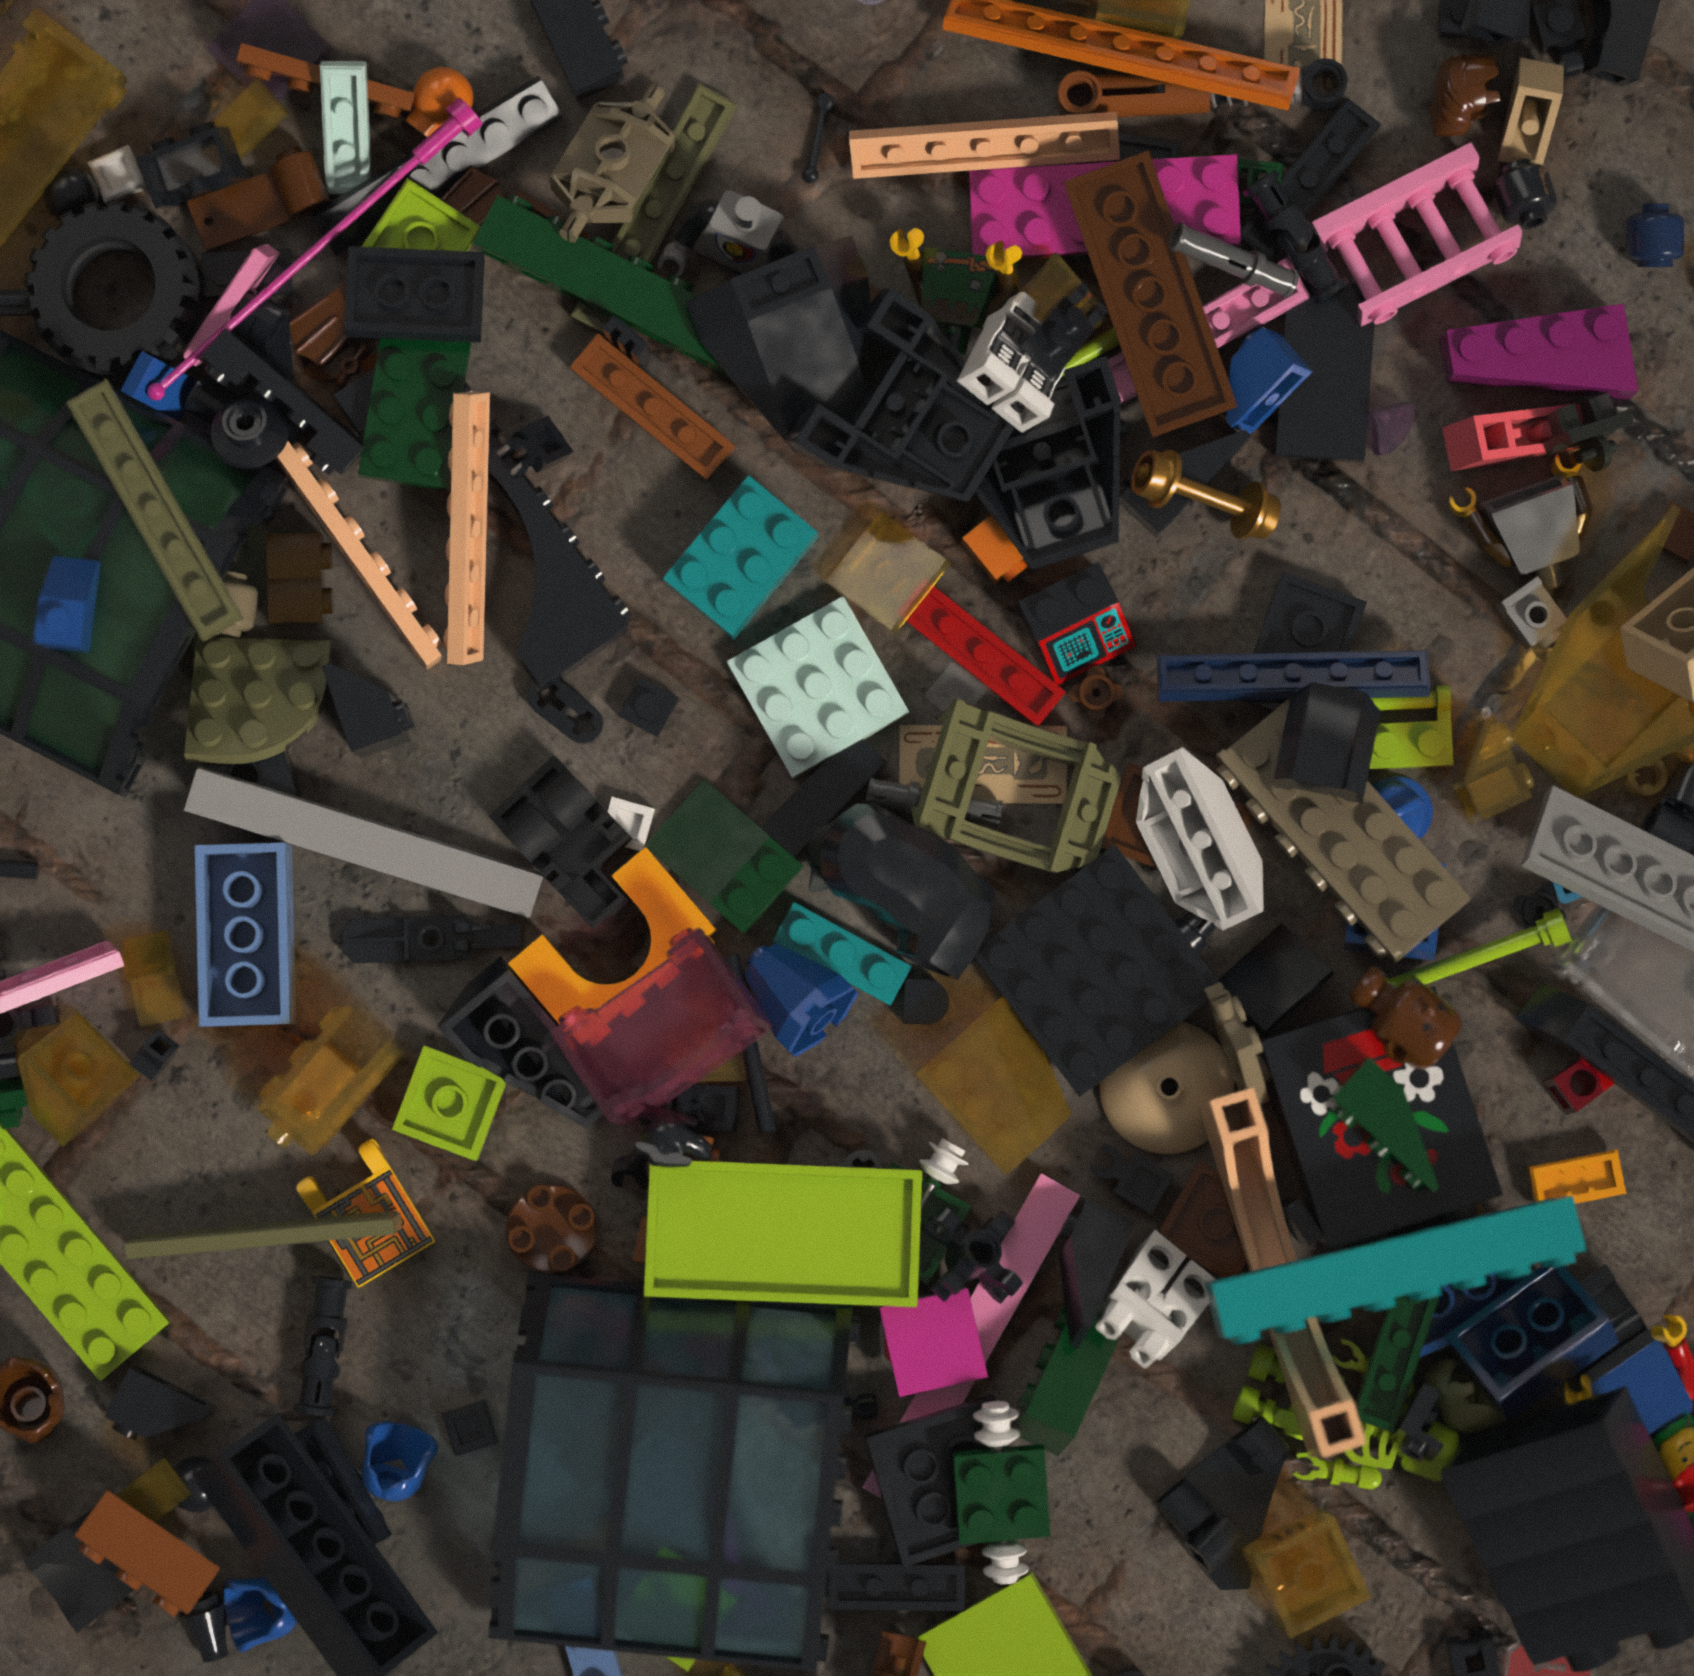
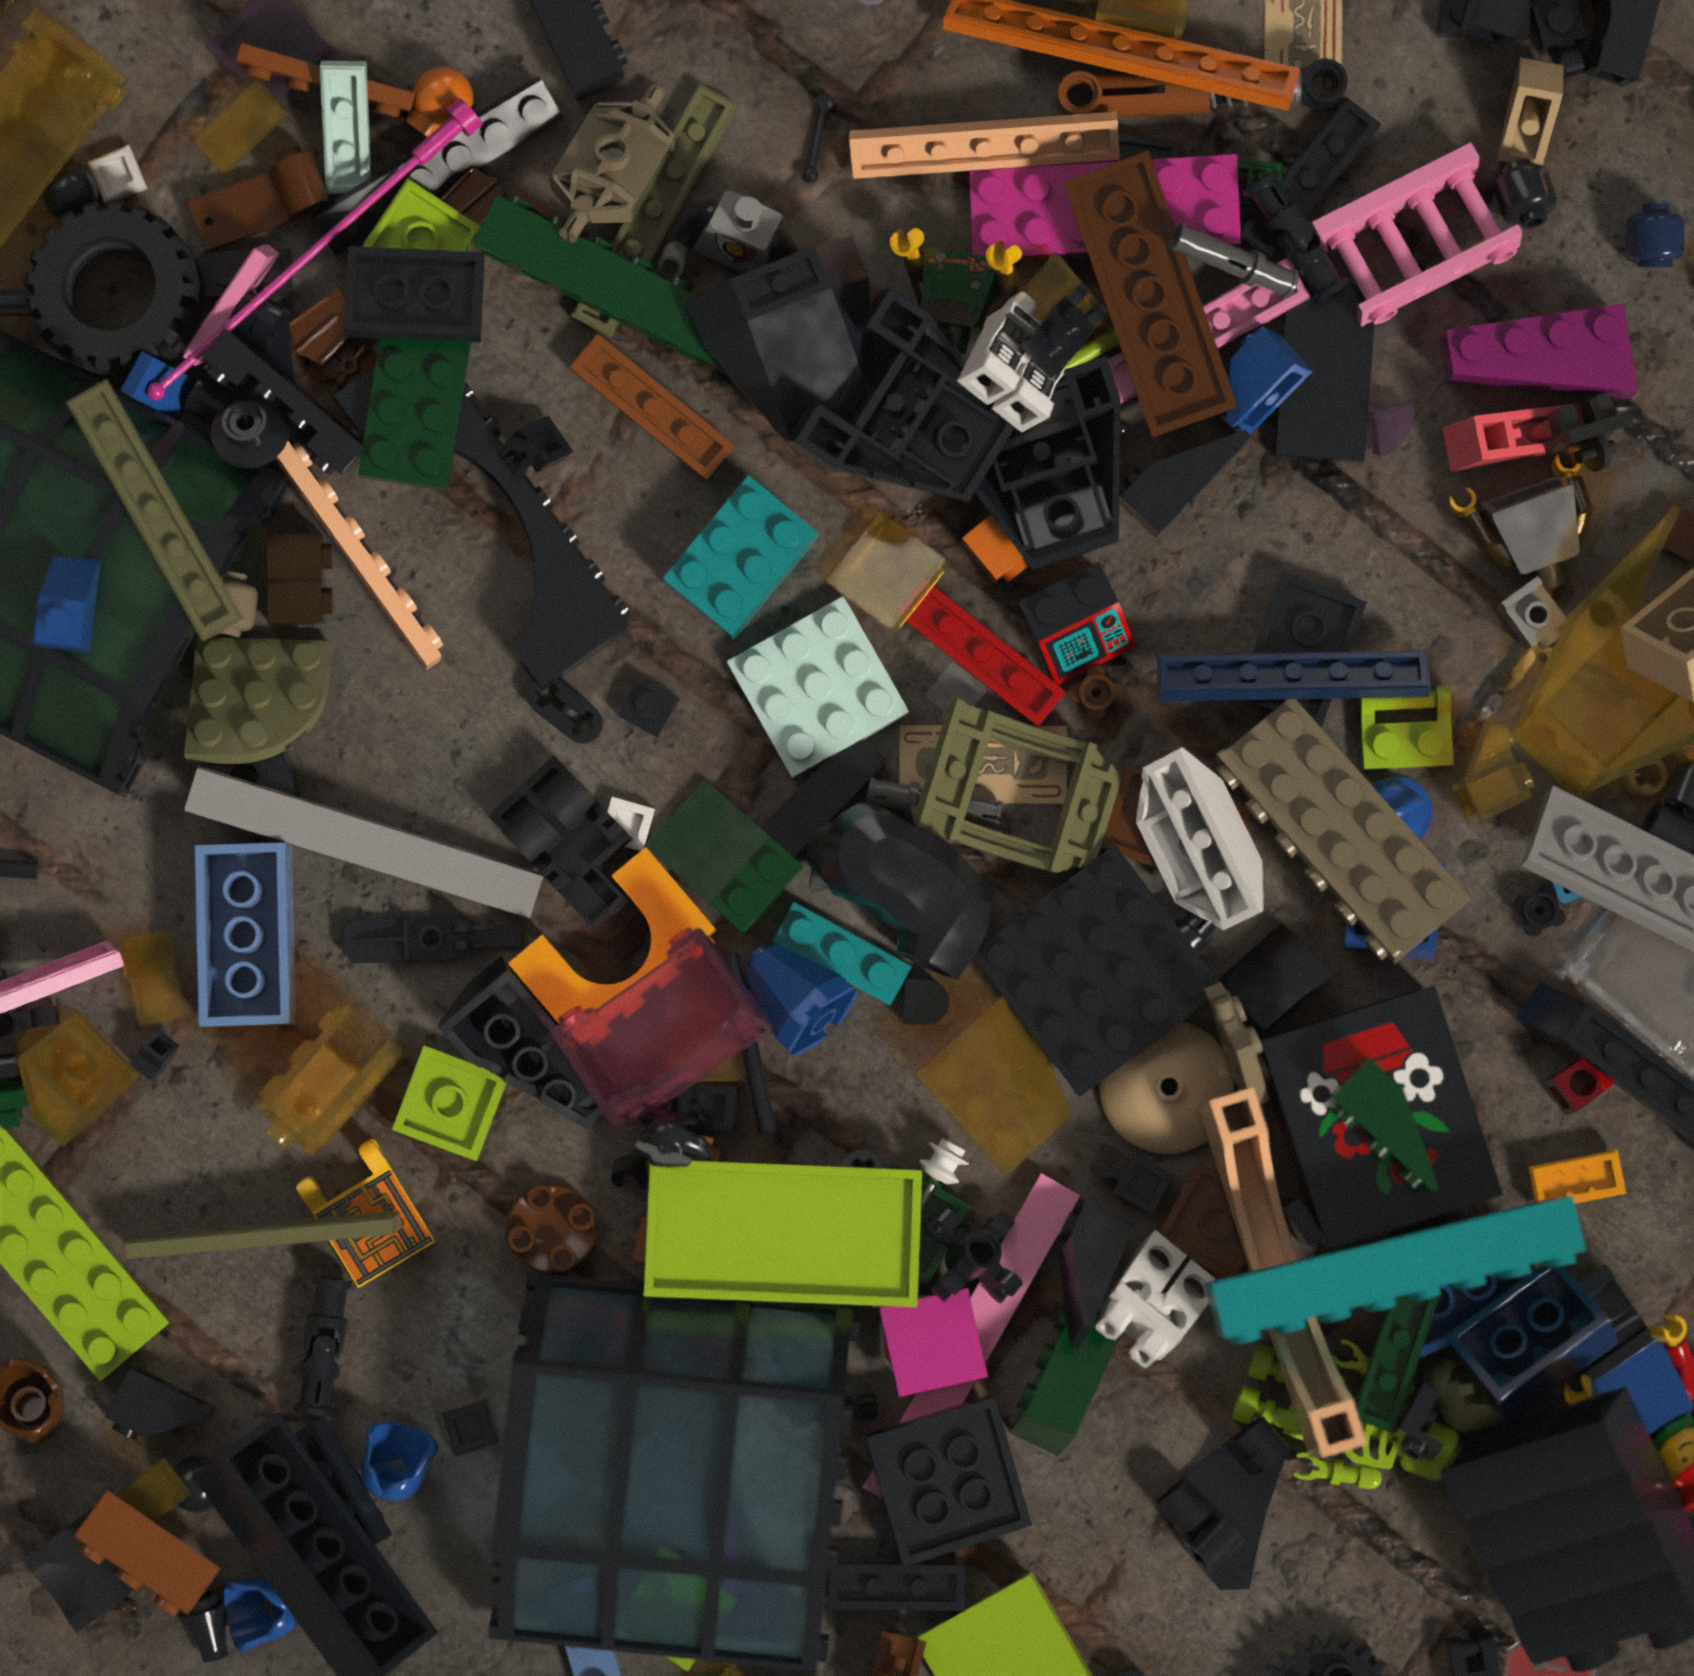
(191, 166): black window -> none
(368, 713): black slope -> none
(468, 527): light nougat plate -> none
(628, 341): black tile -> none
(1001, 1493): dark green plate -> none
(1159, 477): pearl gold piece -> none
(1306, 1572): clear yellow brick -> none
(1328, 742): black slope -> none
(1408, 1020): reddish brown piece -> none
(1462, 93): reddish brown hair -> none
(1549, 930): lime piece -> none

